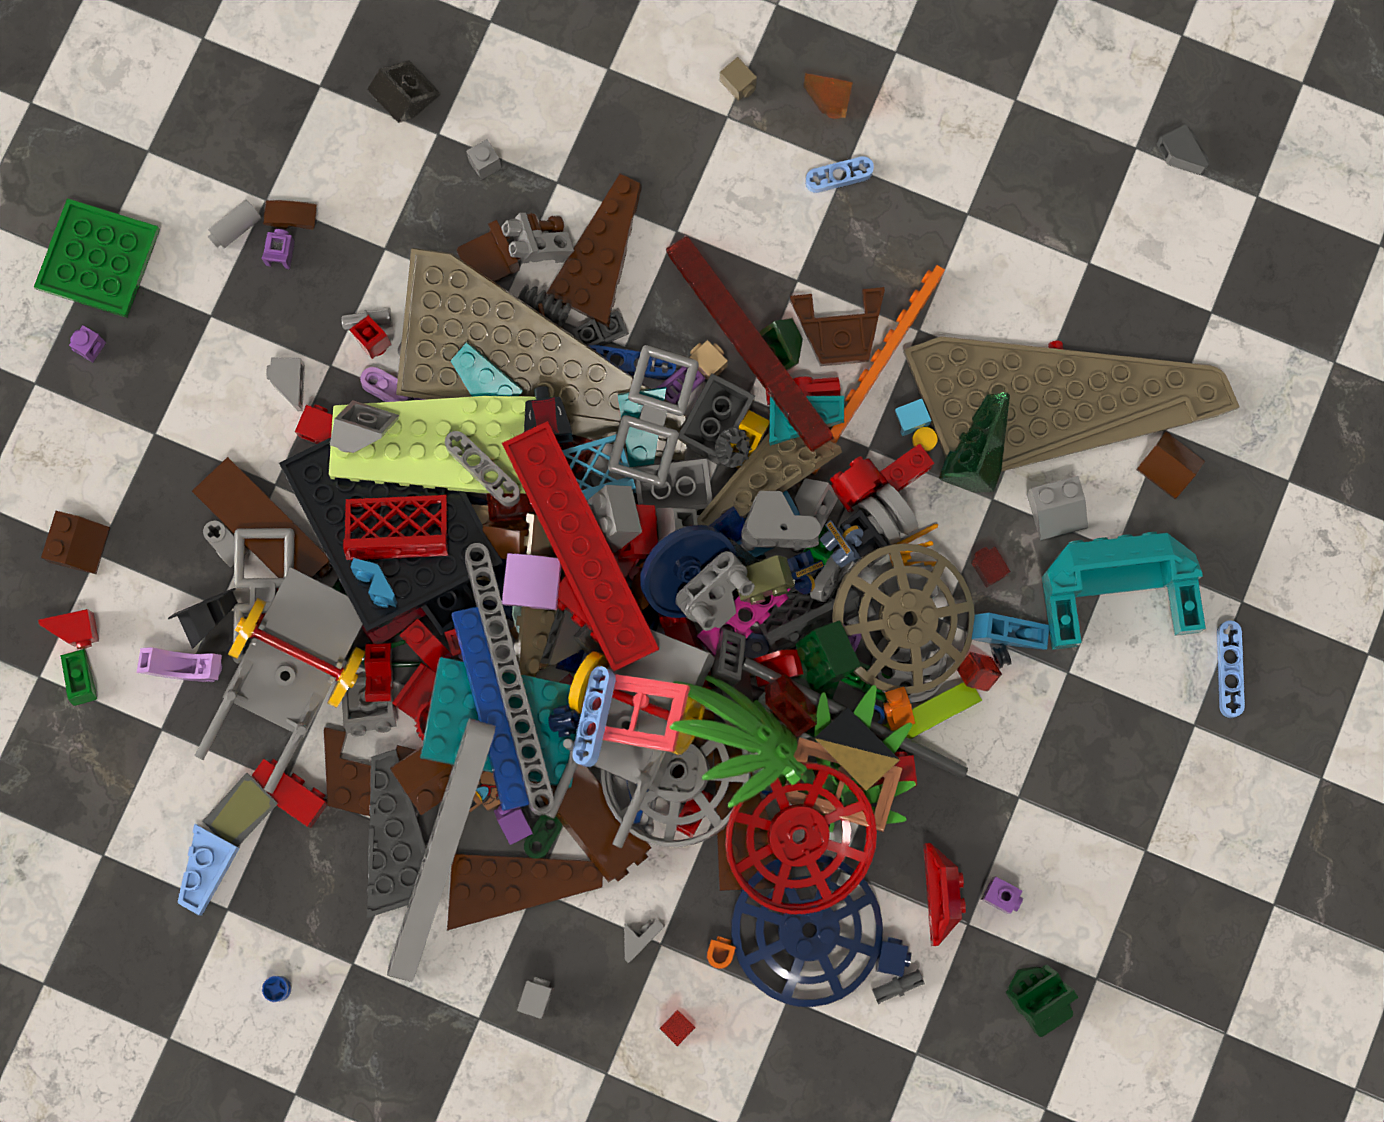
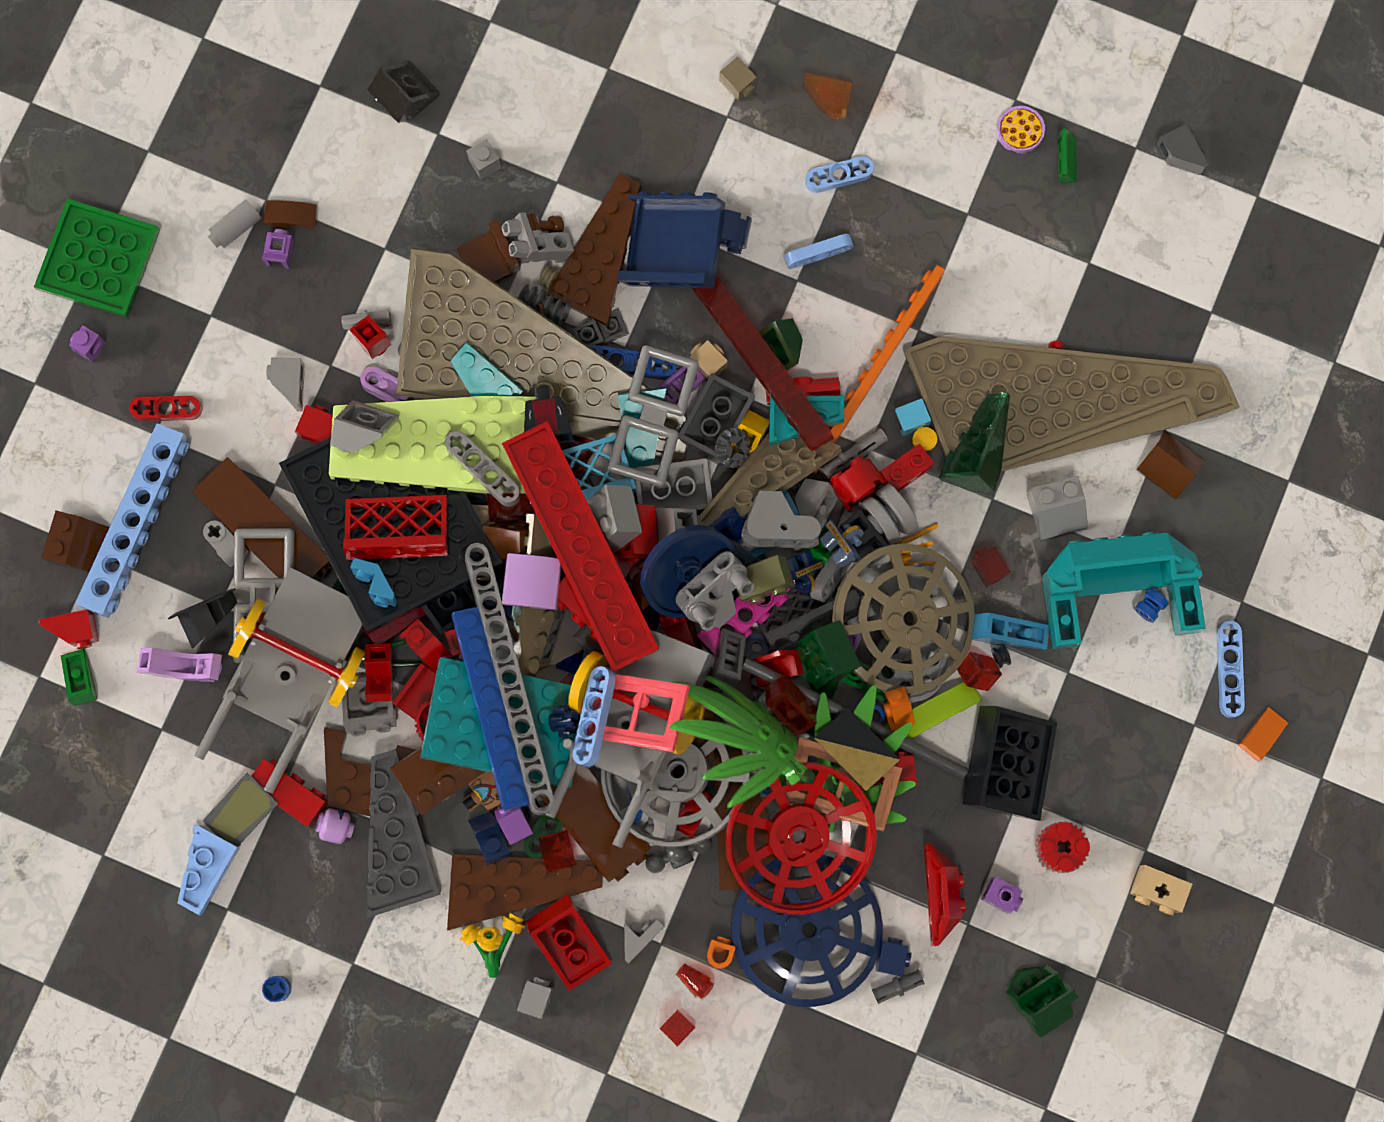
(120, 528): none -> light blue brick
(147, 415): none -> red beam
(334, 826): none -> lavender head
(441, 850): light grey beam -> none
(489, 838): none -> dark blue slope
(489, 939): none -> yellow plant
(548, 276): none -> dark tan bush
(557, 851): none -> clear red panel
(568, 942): none -> red slope
(674, 240): none -> dark blue panel
(676, 855): none -> dark grey piece
(695, 981): none -> clear red cone
(735, 231): none -> dark blue brick
(818, 251): none -> light blue beam
(840, 338): reddish brown wing -> none
(860, 449): none -> light grey pin
(1009, 762): none -> black slope
(1020, 129): none -> tile
(1067, 157): none -> green slope
(1076, 844): none -> red brick
(1151, 605): none -> blue wheel
(1175, 890): none -> tan brick
(1263, 734): none -> orange slope

